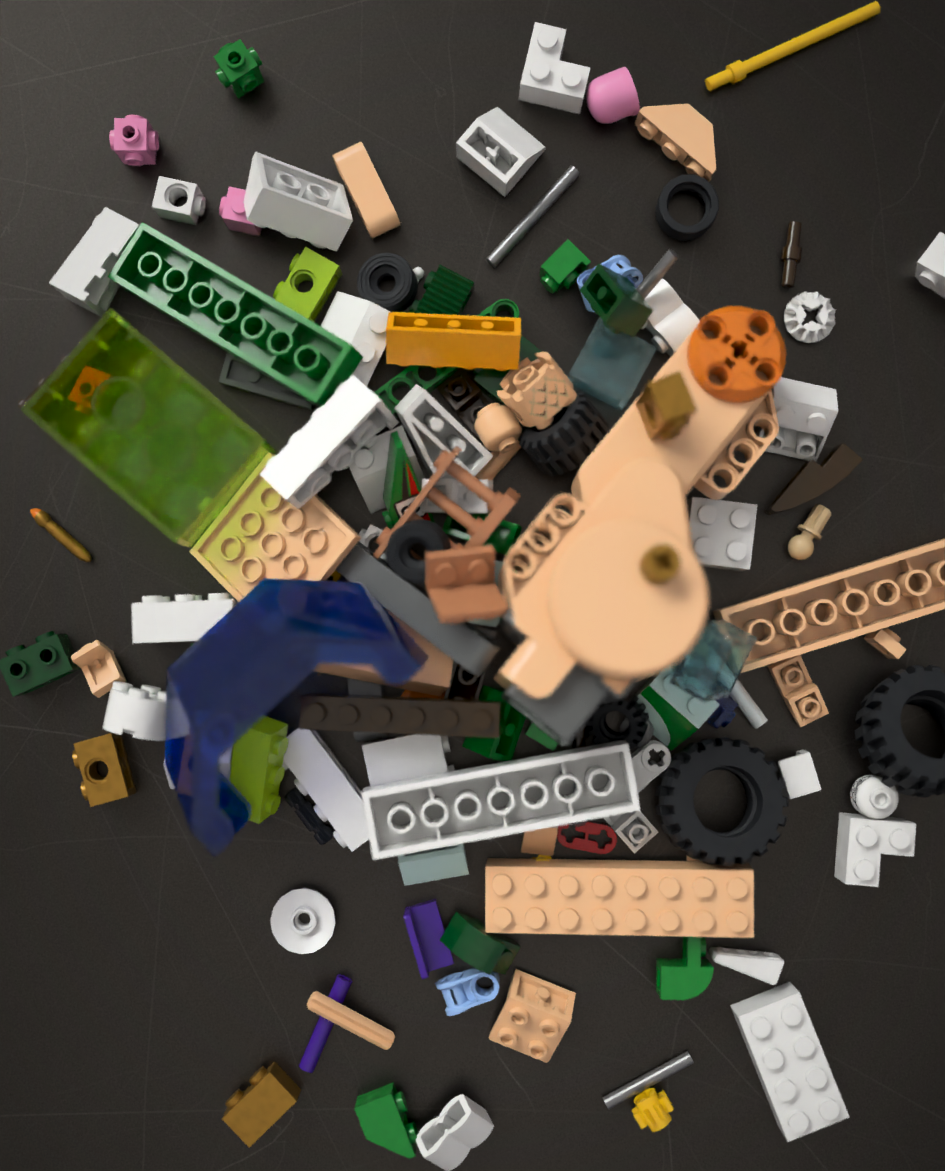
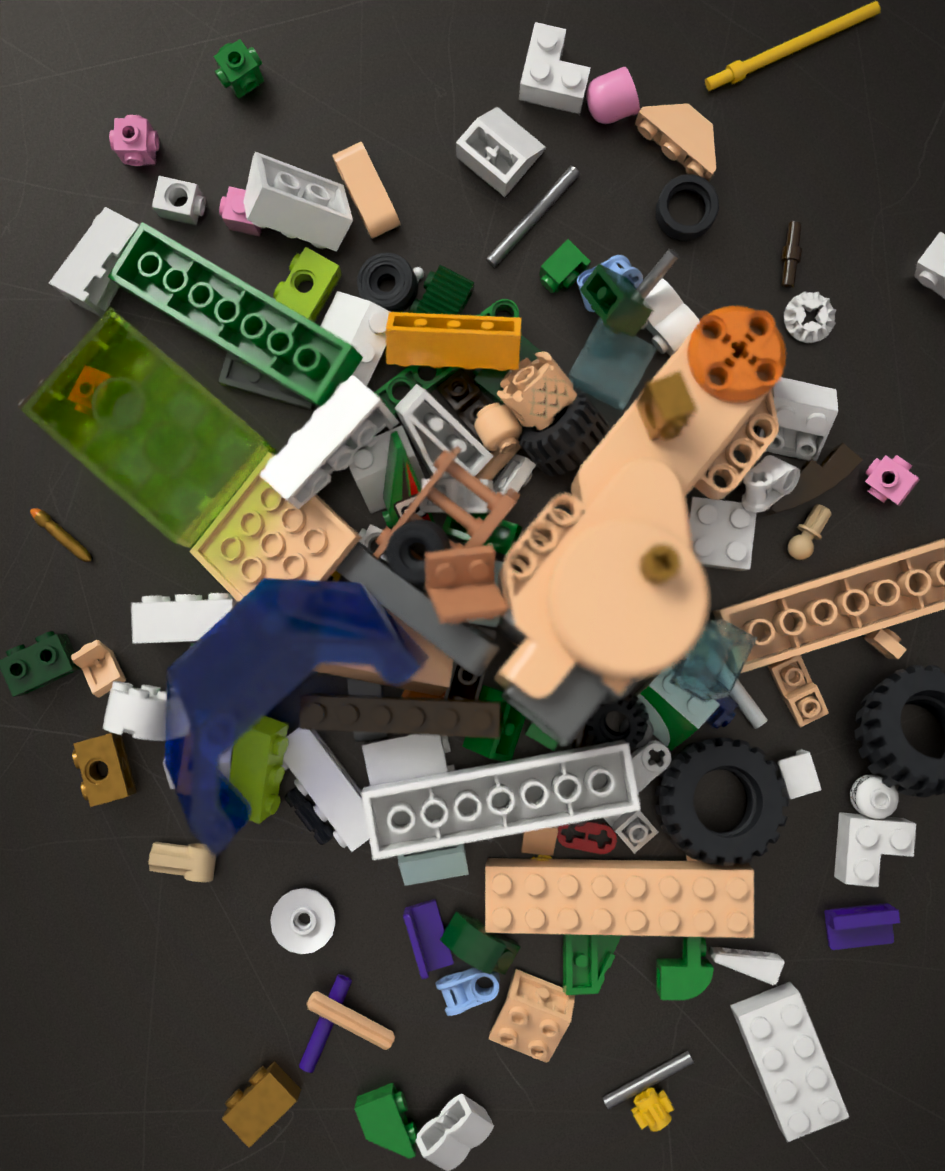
(191, 861): none -> tan piece
(515, 474): none -> white plate
(586, 961): none -> green wing
(768, 483): none -> white piece
(861, 926): none -> dark purple panel
(903, 482): none -> bright pink brick

